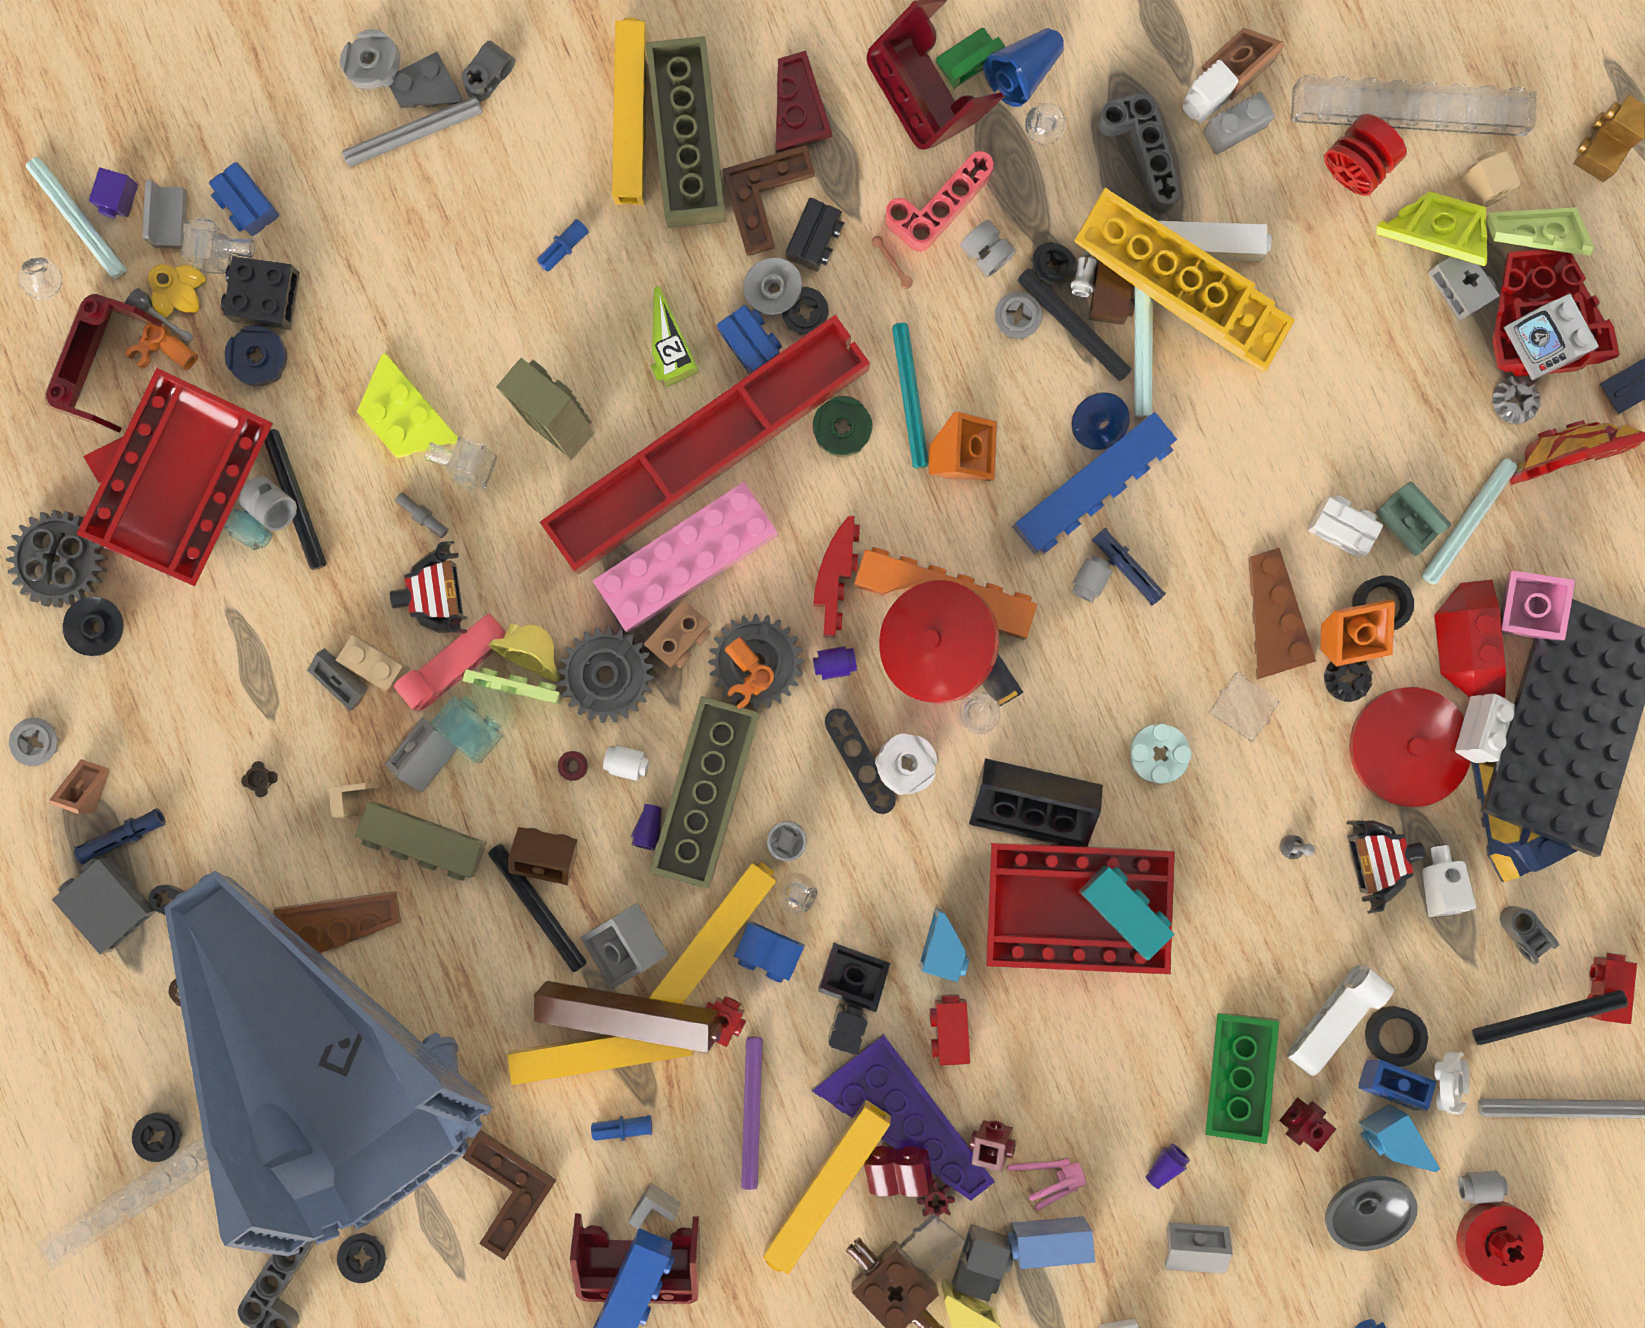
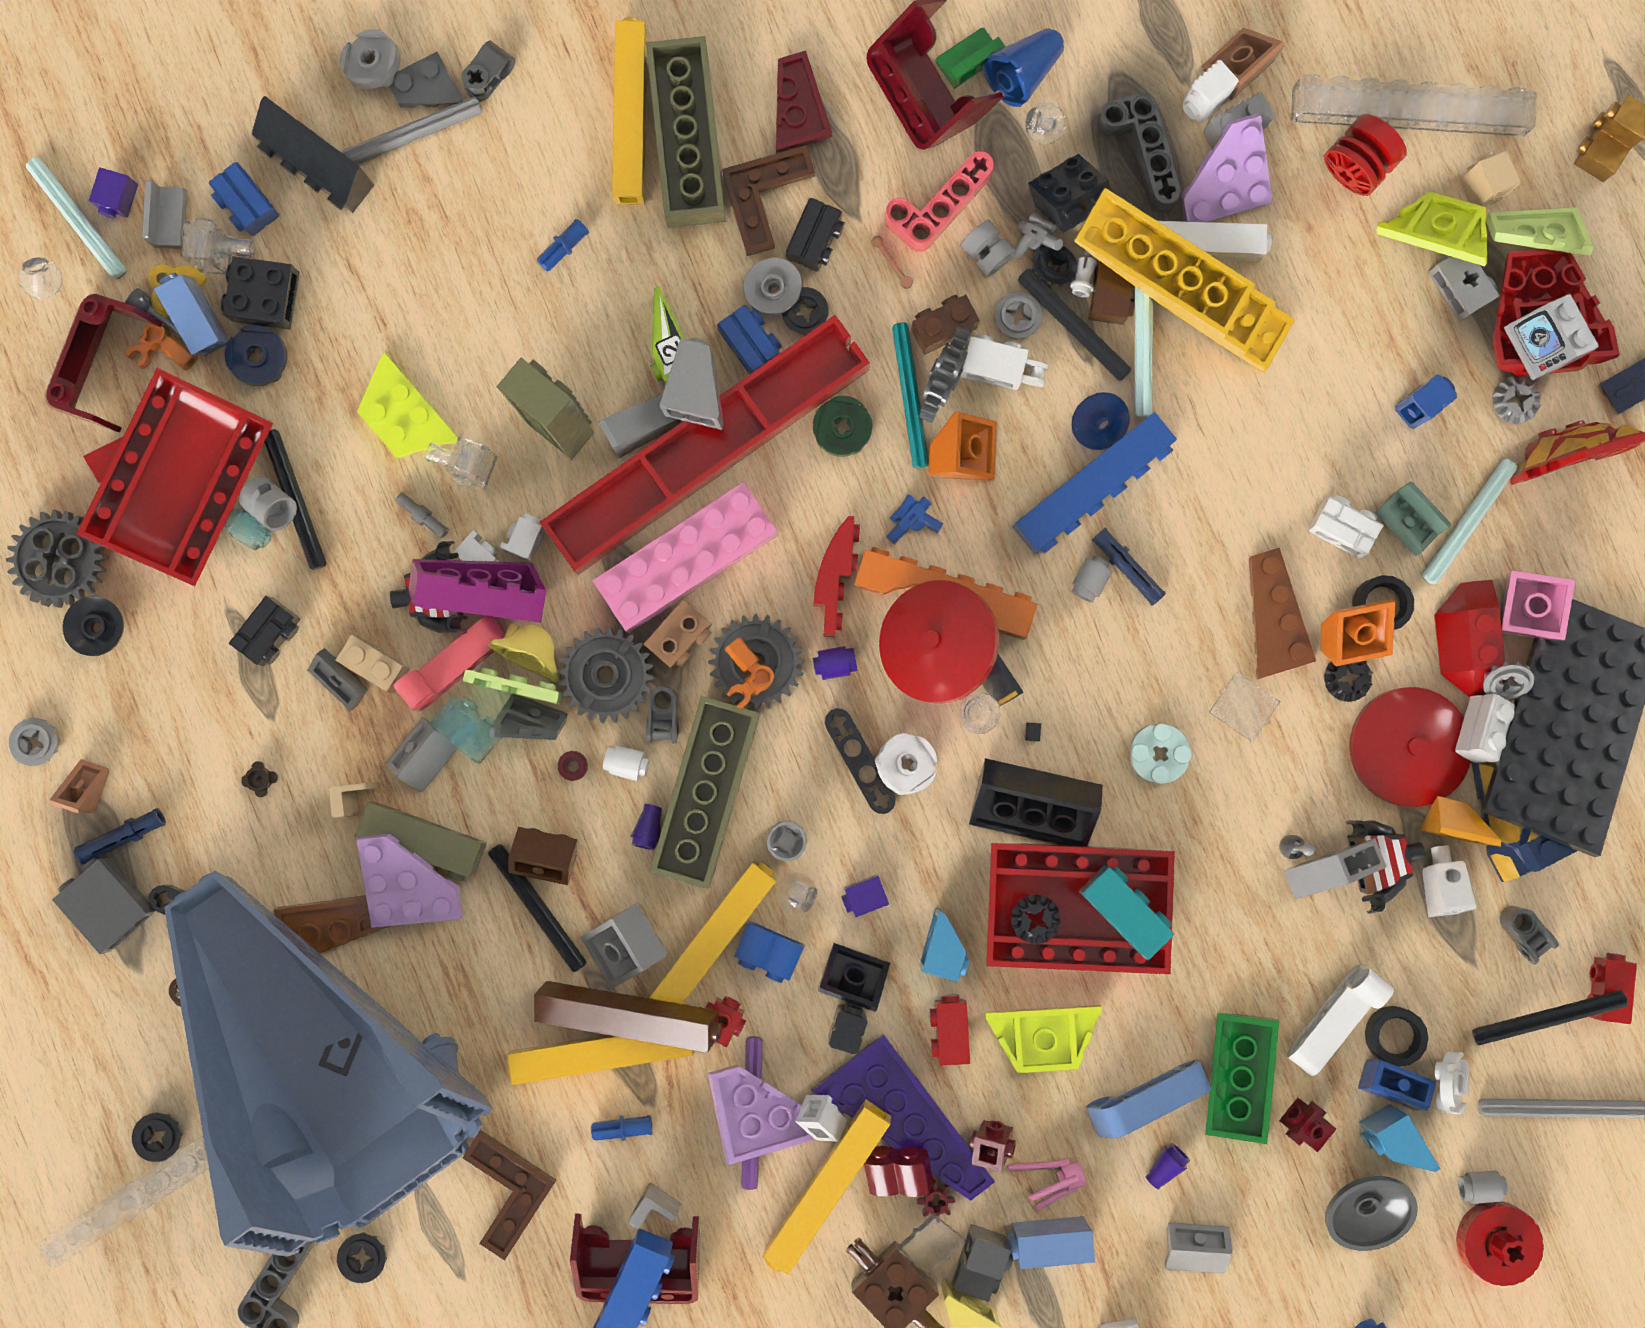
(191, 314): none -> medium blue brick
(265, 632): none -> black brick
(310, 156): none -> black slope
(403, 885): none -> lavender plate
(472, 550): none -> white brick
(478, 588): none -> magenta wedge
(524, 537): none -> white brick
(528, 720): none -> dark grey wing
(636, 426): none -> light grey slope
(662, 718): none -> dark grey piece
(693, 386): none -> light grey slope
(753, 1115): none -> lavender plate
(821, 1118): none -> white brick
(865, 896): none -> dark purple brick
(912, 516): none -> blue piece
(938, 327): none -> reddish brown brick
(945, 374): none -> dark grey gear
(1000, 364): none -> white brick
(1021, 922): none -> black gear
(1033, 731): none -> black piece
(1036, 233): none -> light grey piece
(1045, 1037): none -> neon yellow wing
(1068, 192): none -> black brick
(1148, 1102): none -> medium blue beam
(1231, 175): none -> lavender plate
(1335, 869): none -> light grey slope
(1426, 401): none -> blue brick
(1458, 821): none -> light orange slope
(1520, 684): none -> light grey gear

